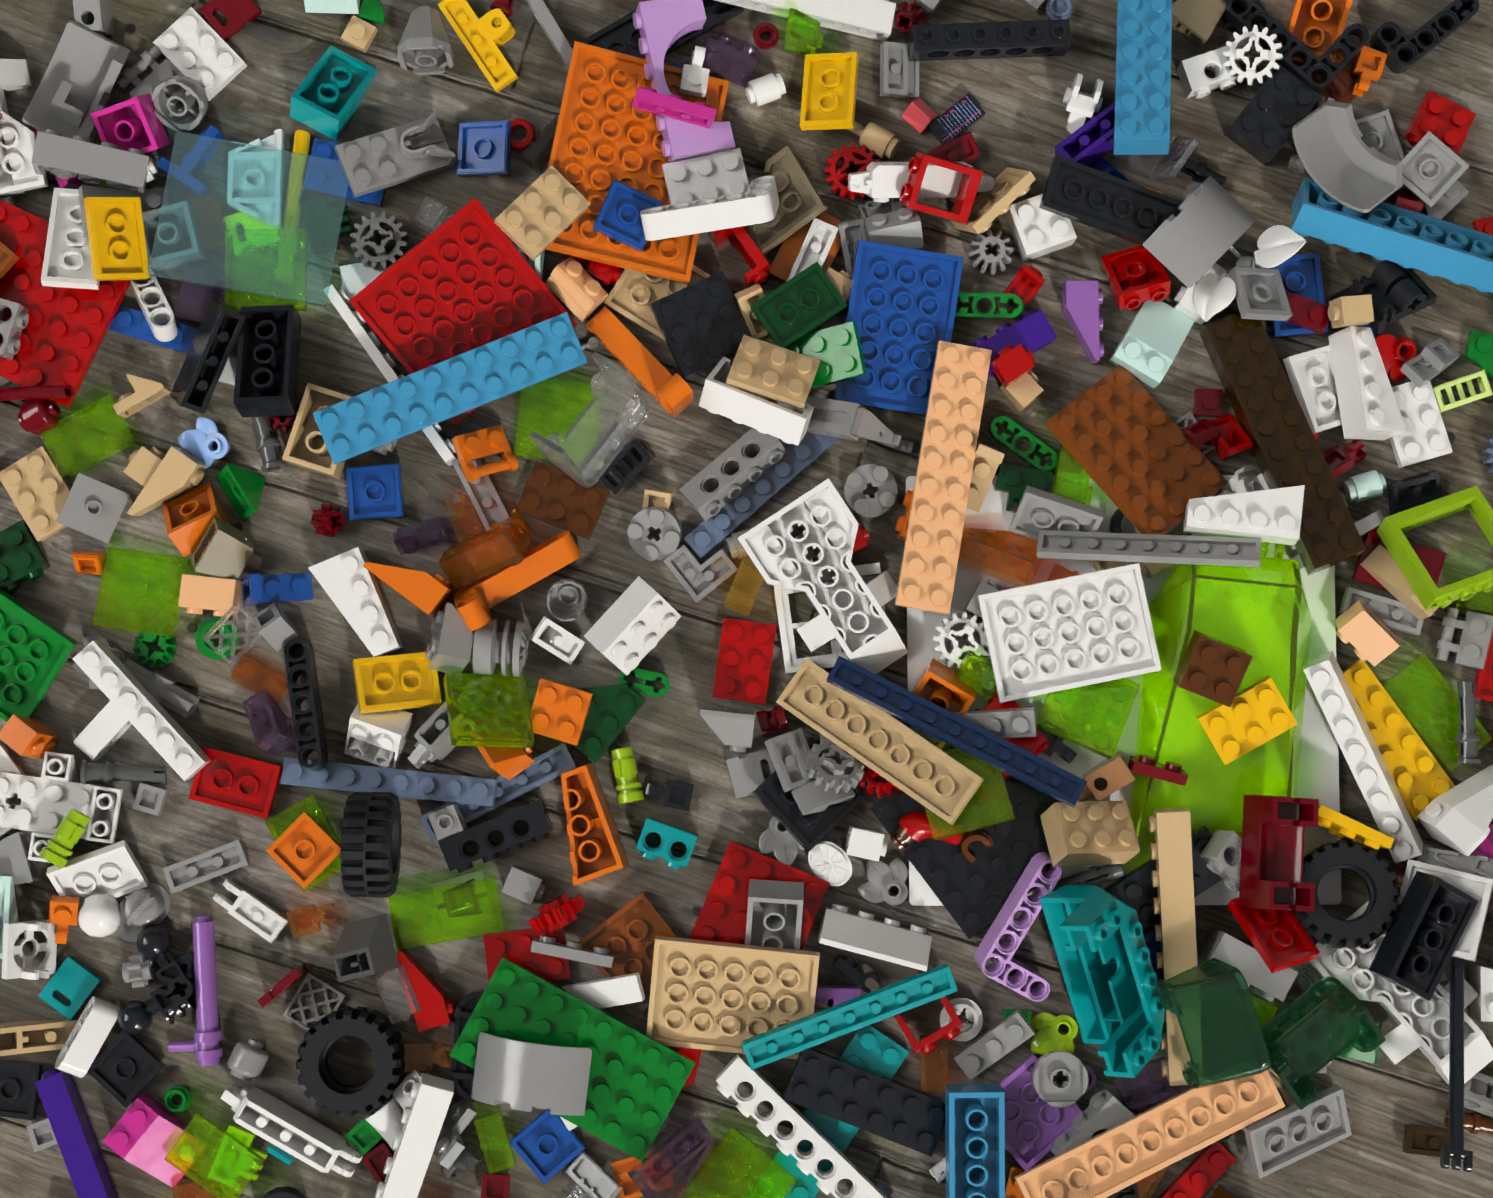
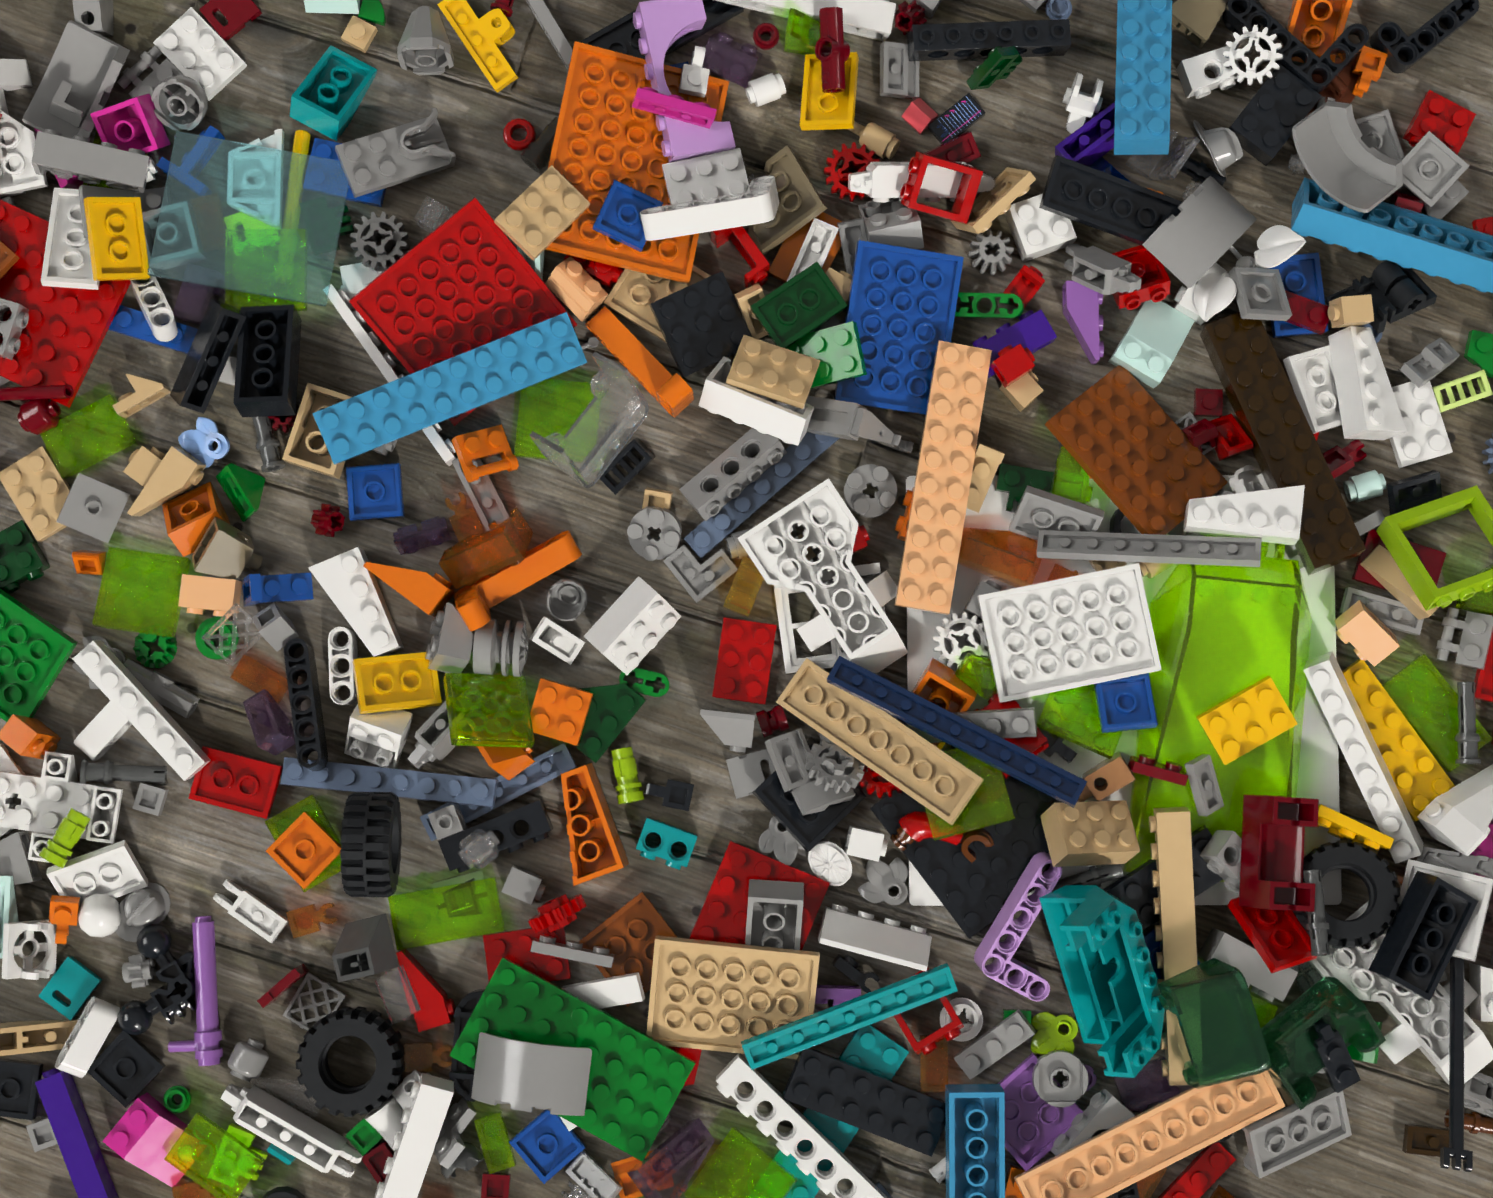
(206, 866): light grey plate -> none
(335, 654): none -> white beam
(479, 849): none -> clear head
(484, 148): blue tile -> none
(562, 501): reddish brown plate -> none
(832, 50): none -> dark red piece
(997, 66): none -> dark green hinge
(1011, 425): green beam -> none
(1101, 270): none -> light grey hinge
(1126, 704): none -> blue plate
(1204, 785): none -> light grey plate
(1212, 668): reddish brown brick -> none
(1222, 144): none -> light grey piece
(1317, 921): none -> dark grey pin
(1334, 1057): none -> black hinge
(1392, 359): red plate -> none

